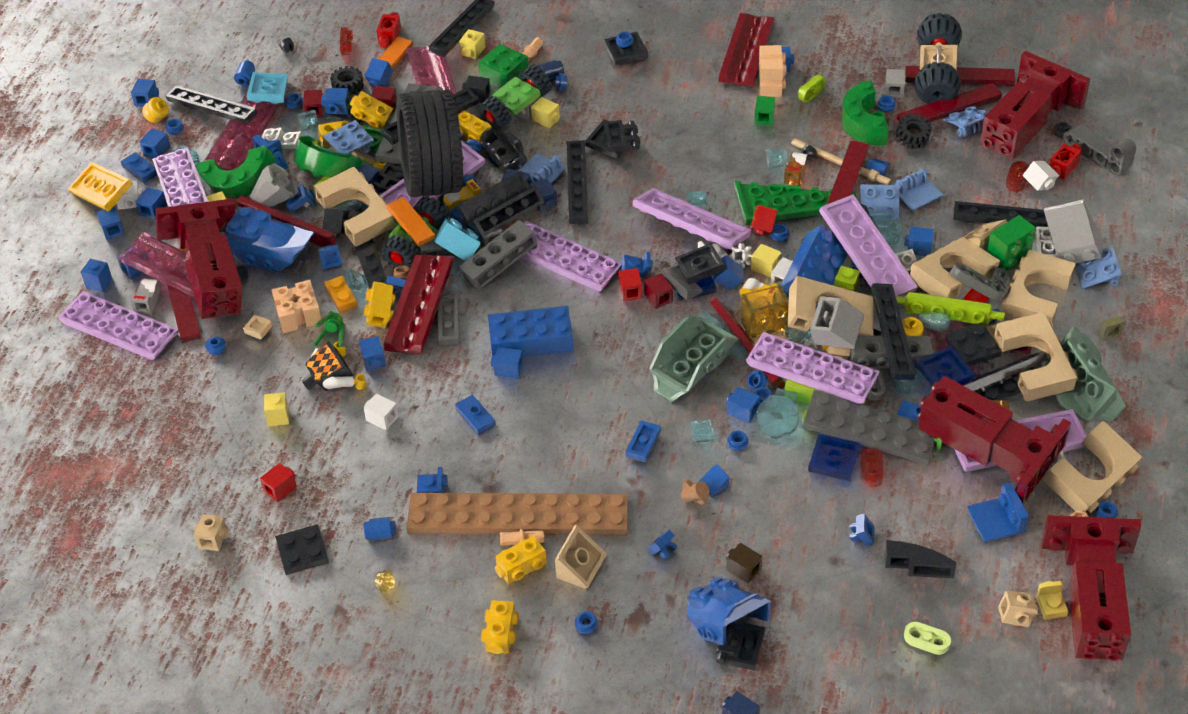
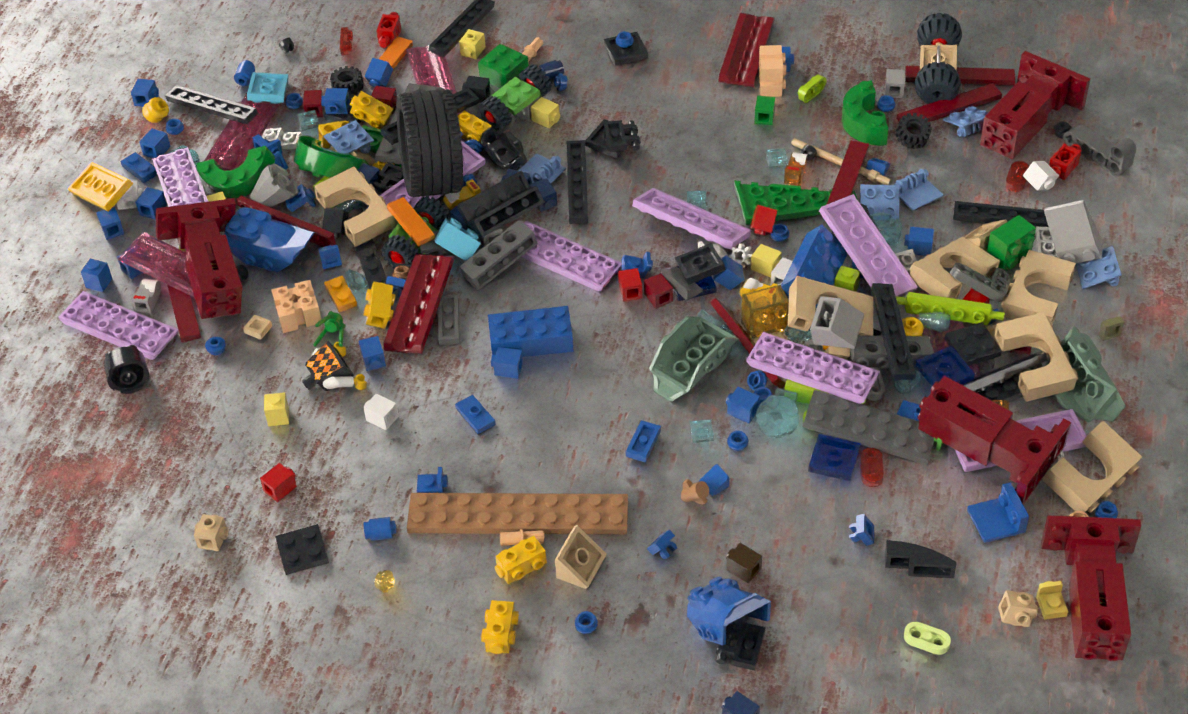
(126, 369): none -> black brick

